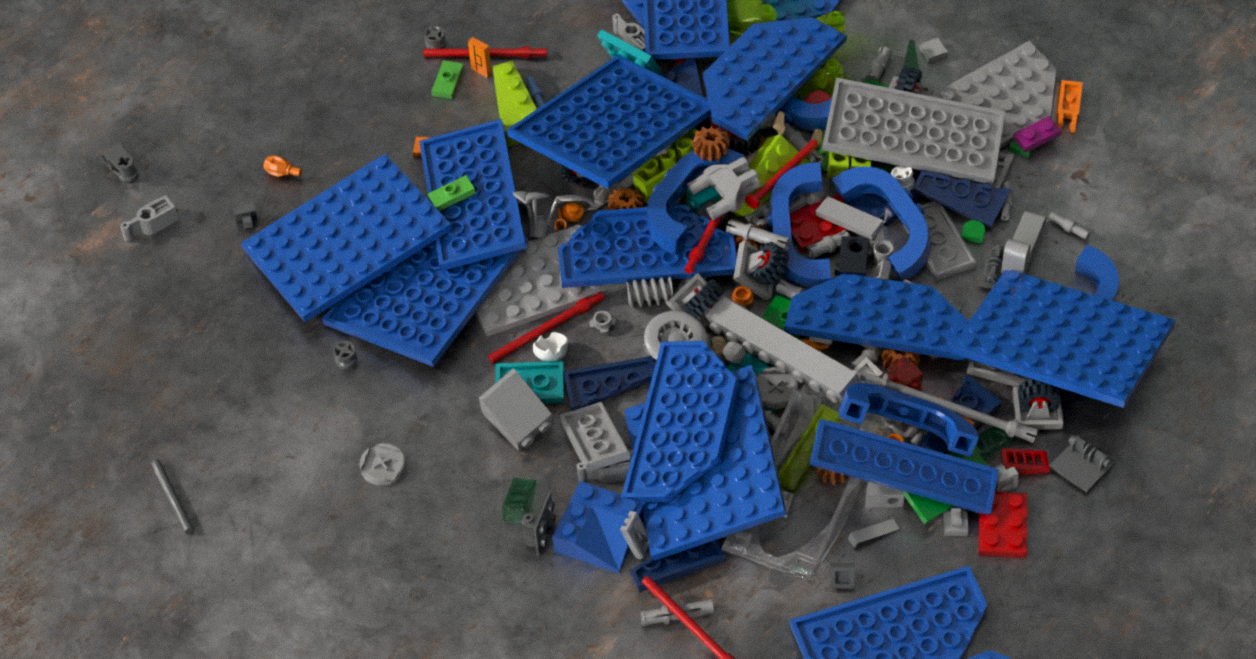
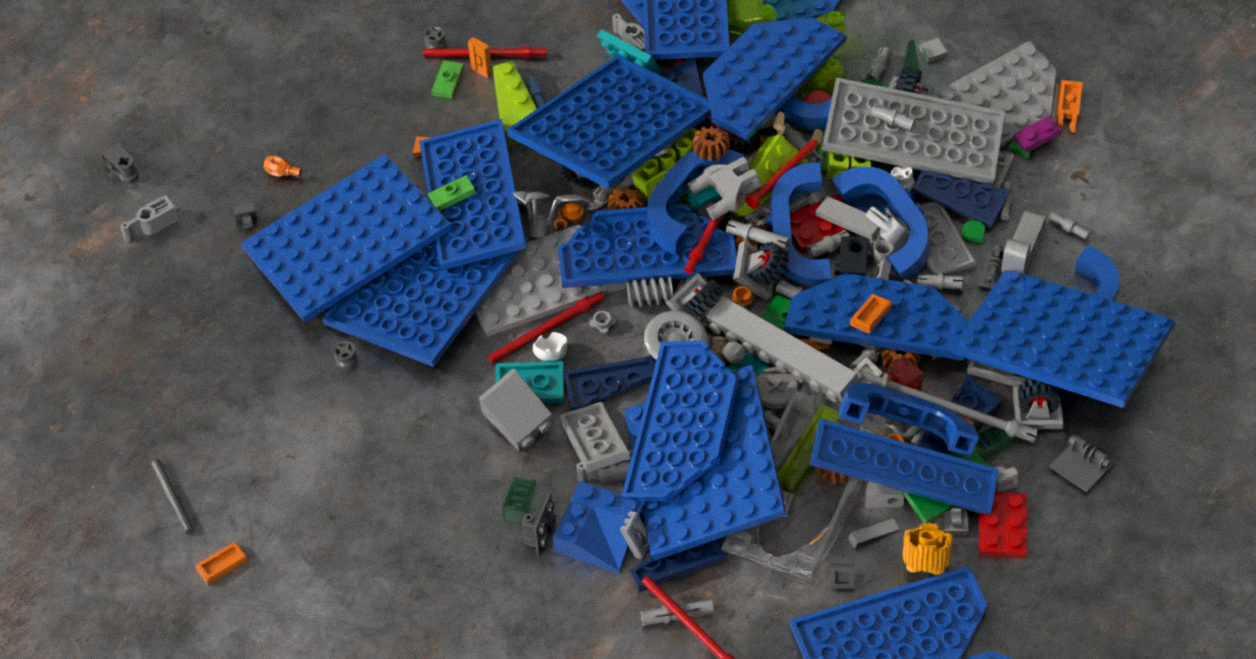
(221, 563): none -> orange tile
(382, 464): light grey tile -> none
(871, 313): none -> orange tile
(891, 228): none -> light grey axle
(893, 116): none -> light grey pin
(927, 549): none -> light orange brick
(941, 281): none -> light grey pin
(1015, 455): red slope -> none

